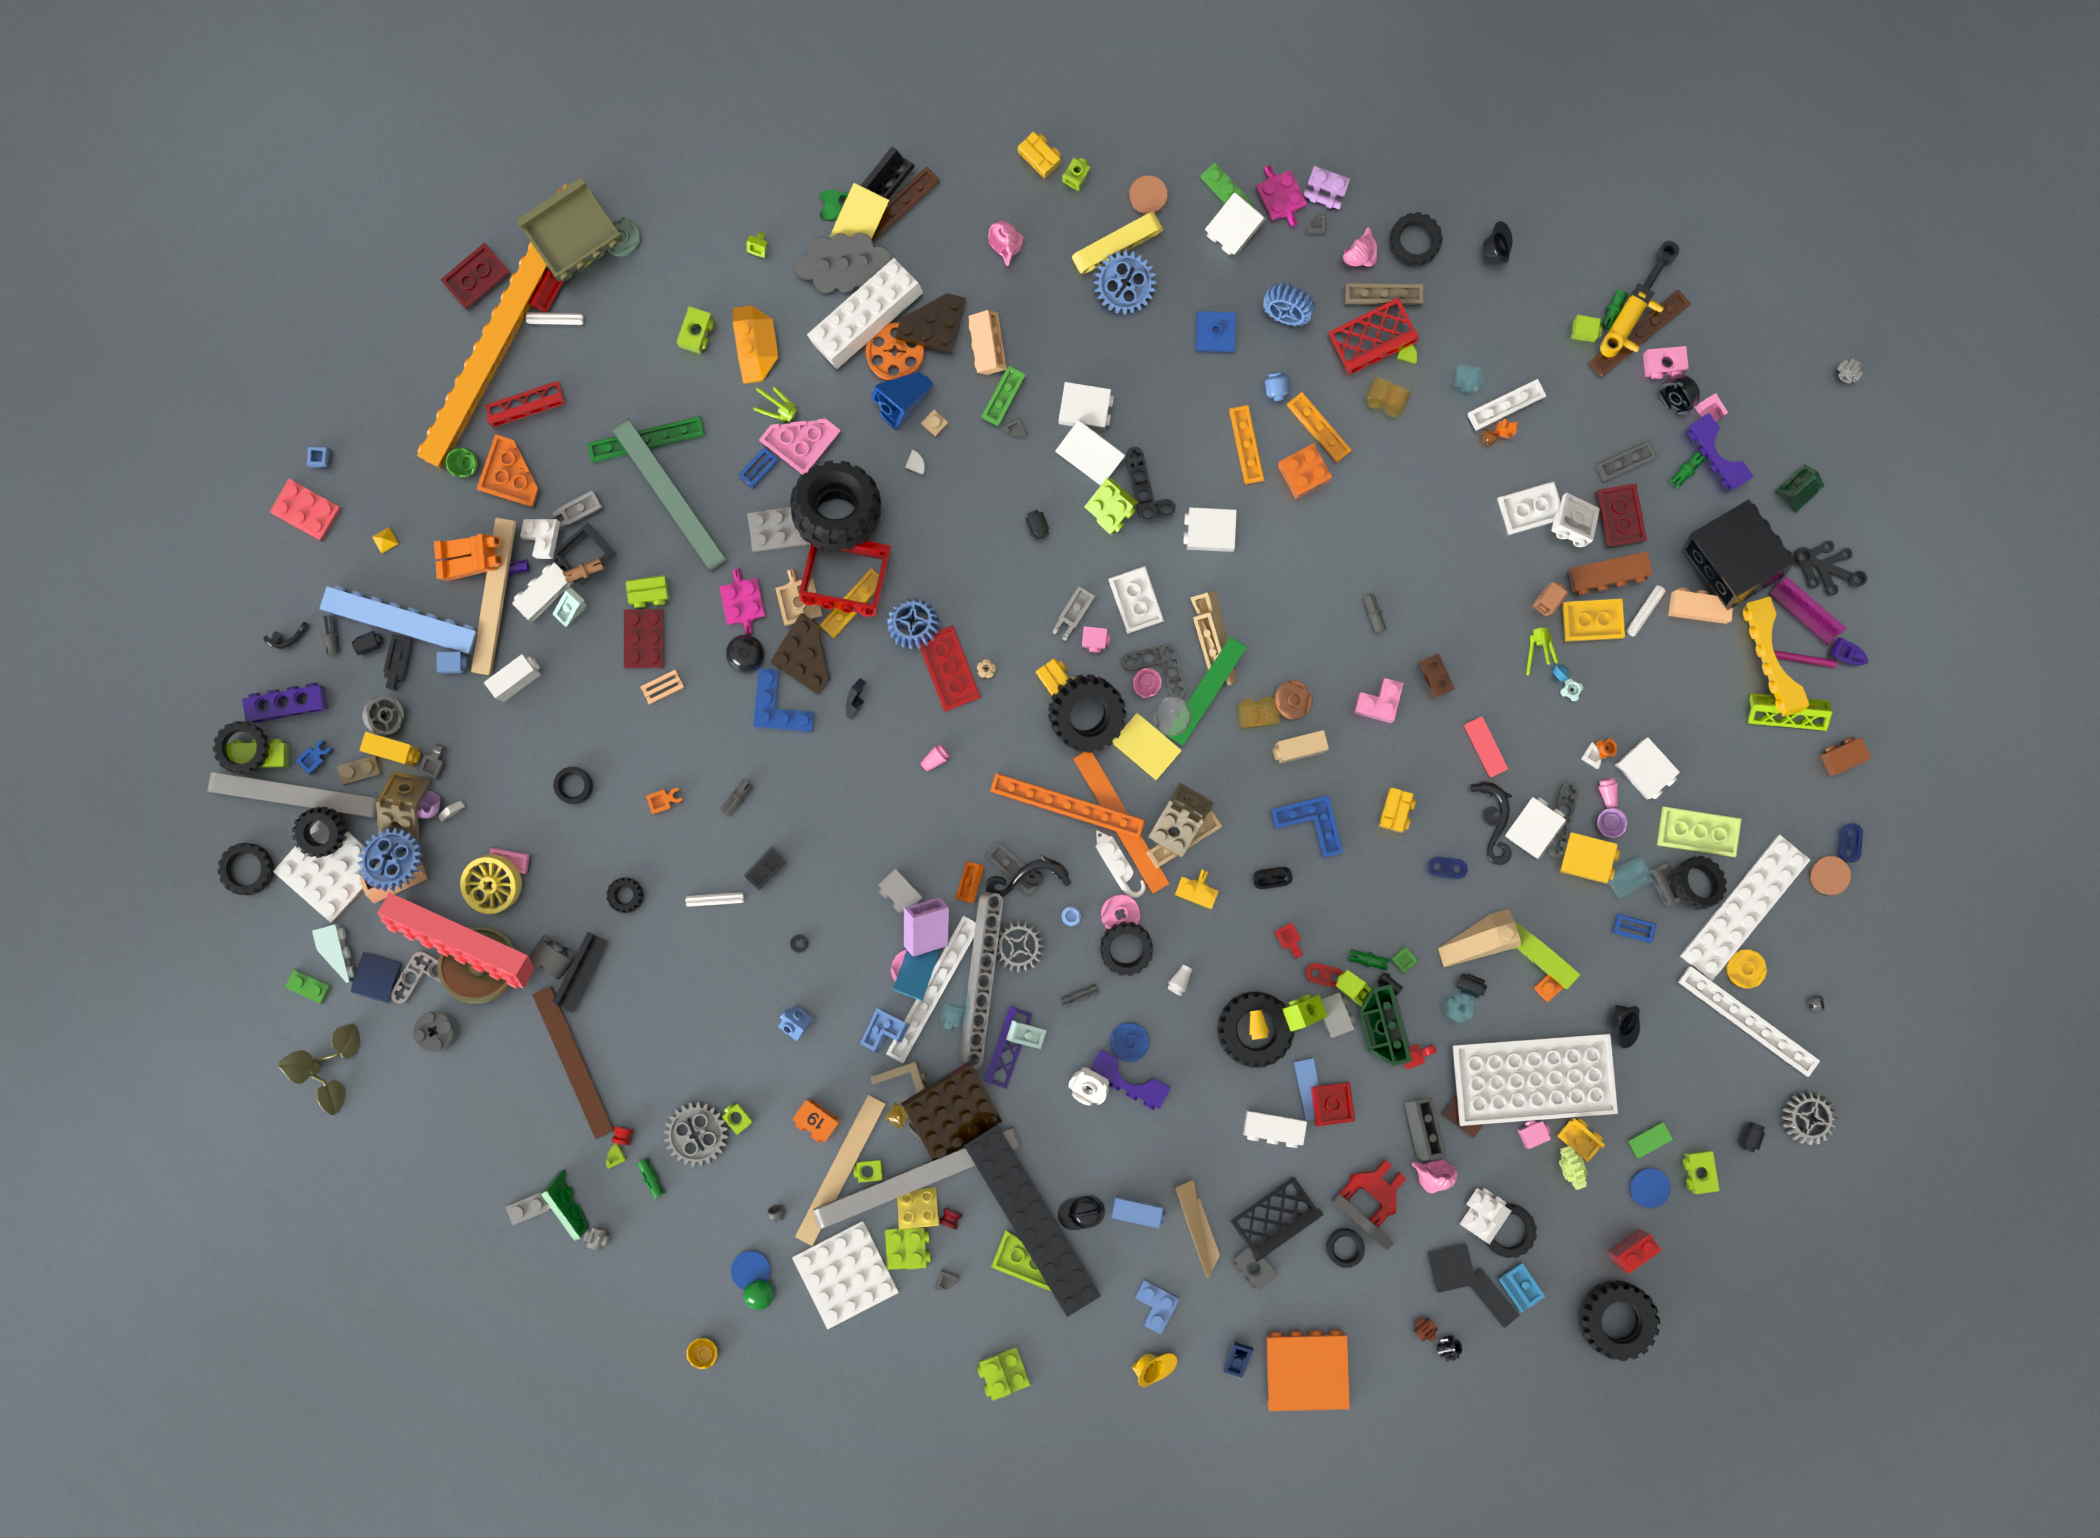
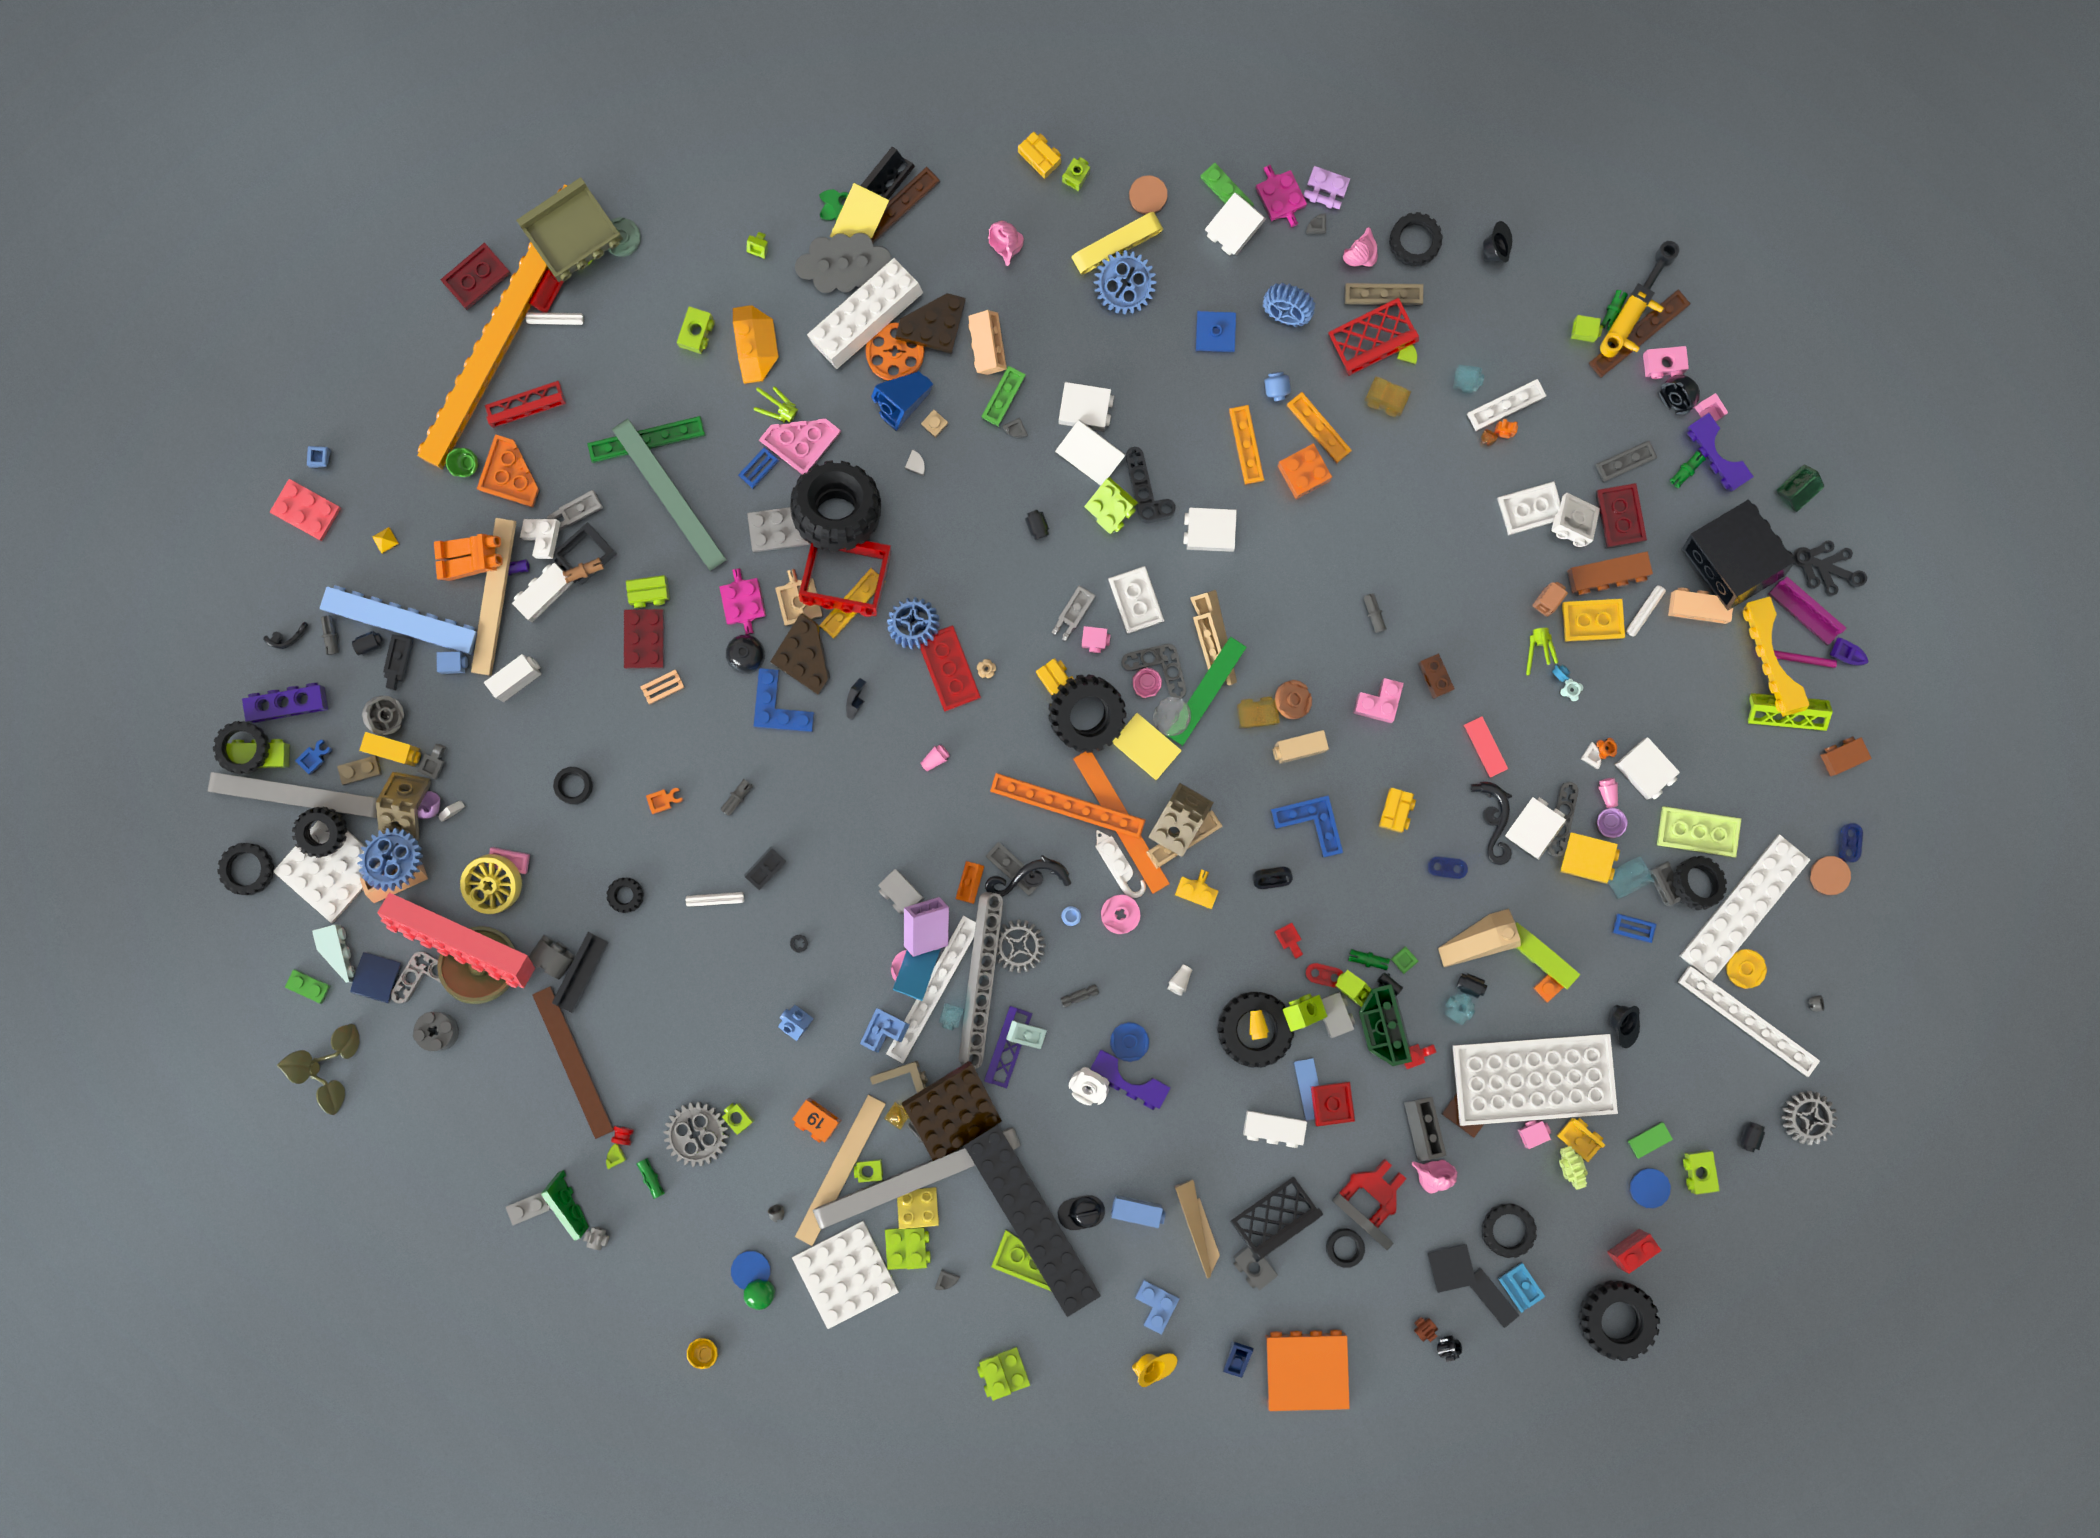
(569, 607): light aqua slope -> none
(950, 1218): dark red wheel -> none
(1126, 968): black tyre -> none
(1485, 1215): white plate -> none
(1850, 371): light grey gear -> none

